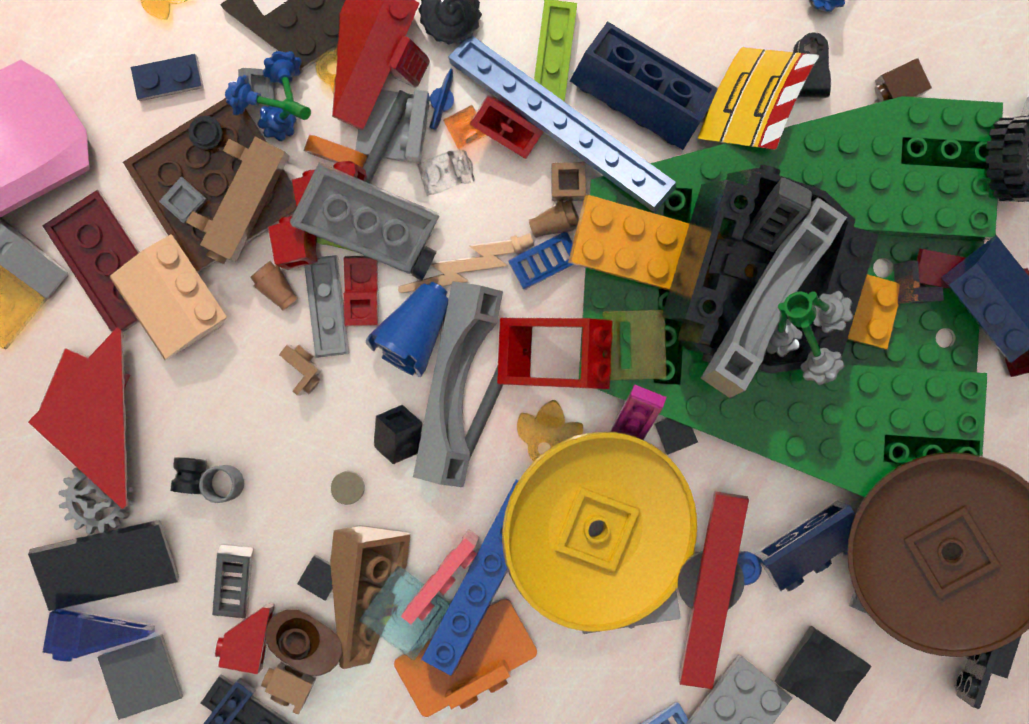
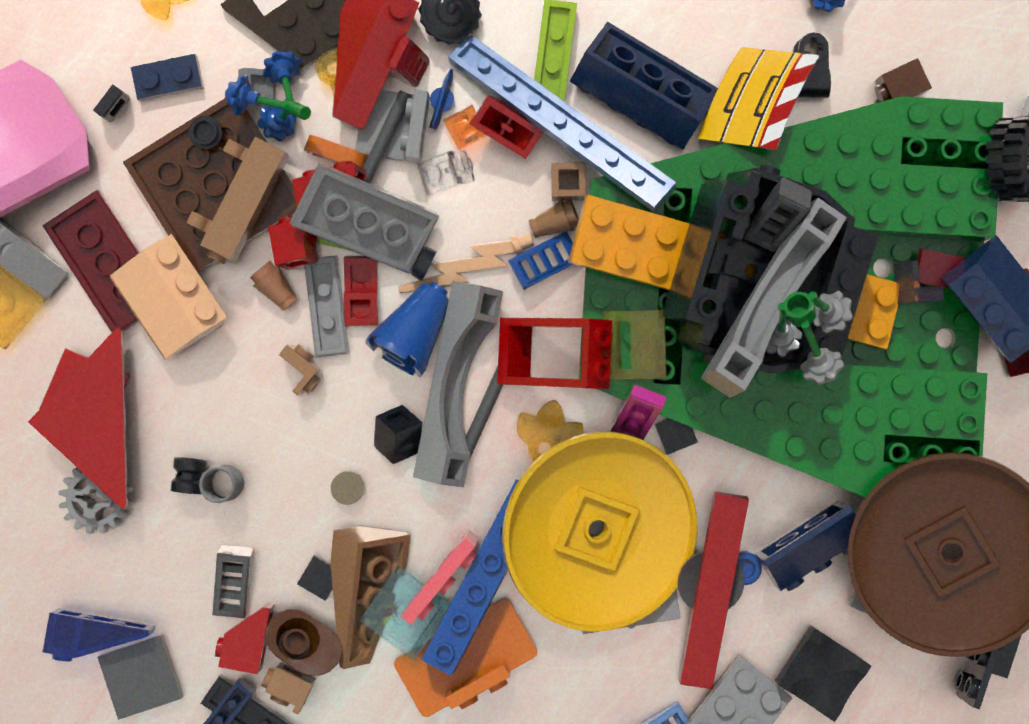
(103, 565): black tile -> none
(111, 103): none -> black tile
(183, 199): flat silver tile -> none

